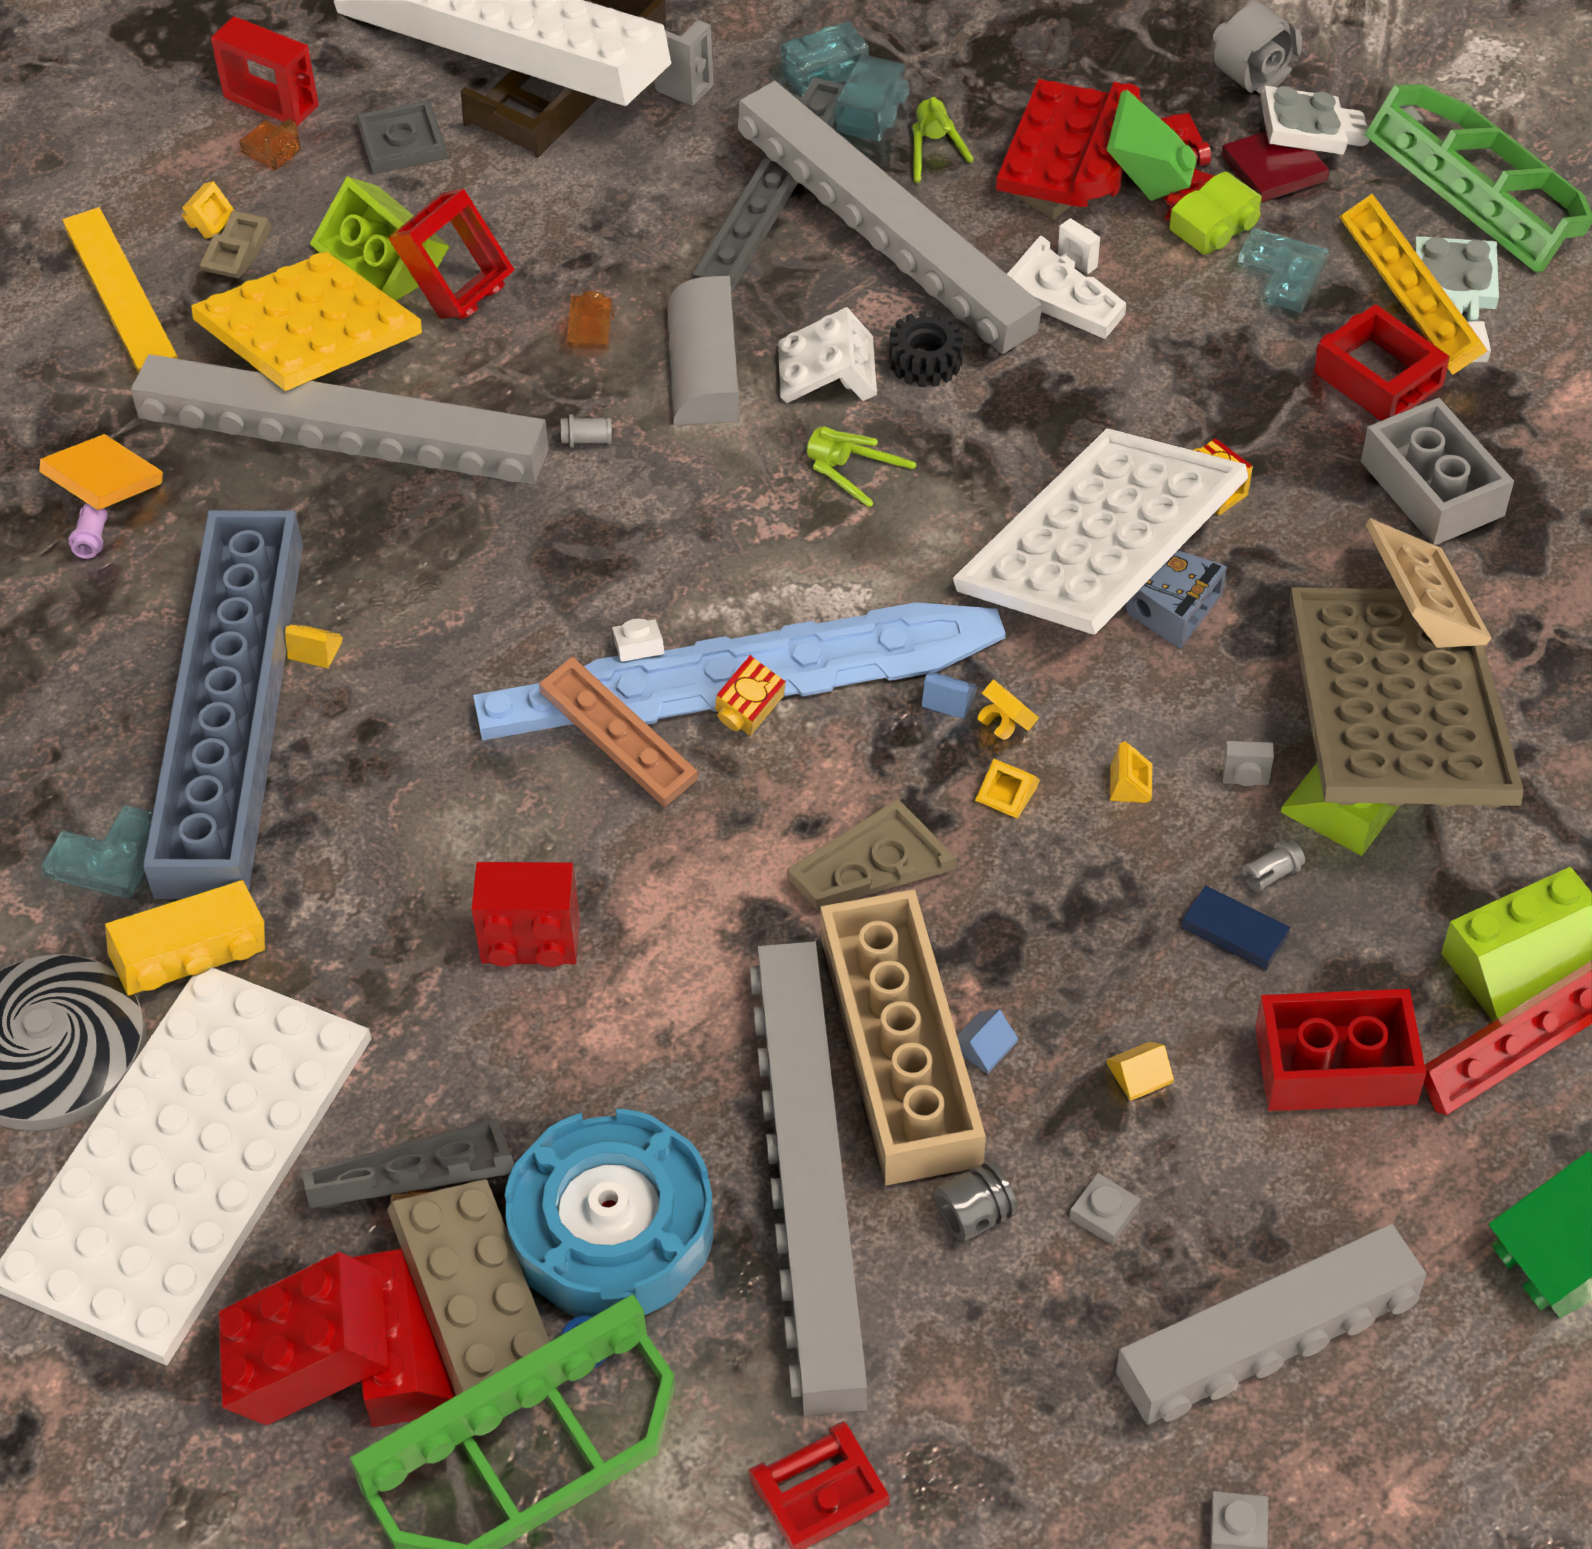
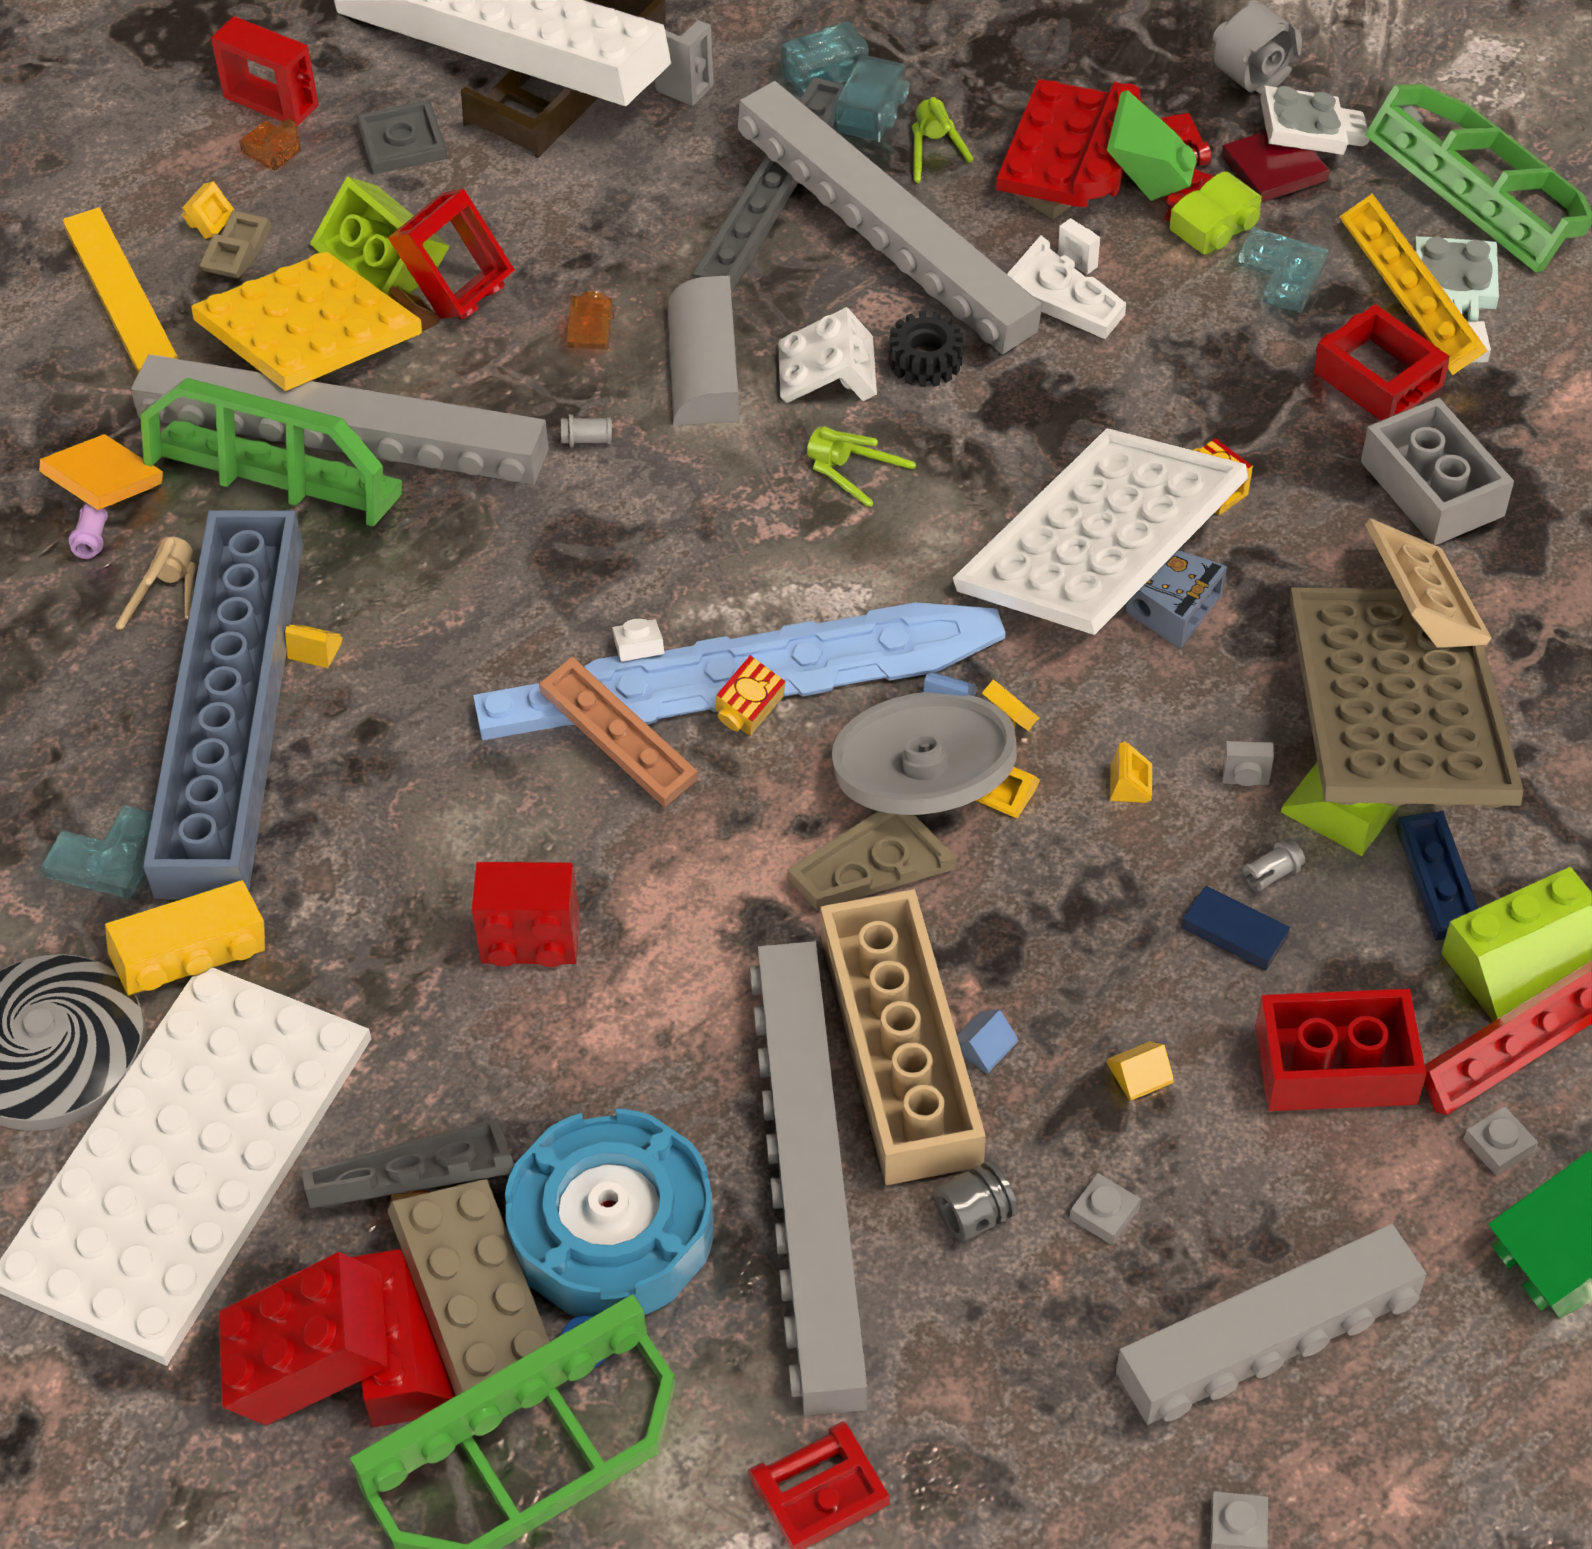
(169, 565): none -> tan plant
(260, 462): none -> bright green plate
(415, 305): none -> reddish brown slope
(924, 753): none -> light grey dish
(1436, 869): none -> dark blue tile
(1500, 1141): none -> light grey plate

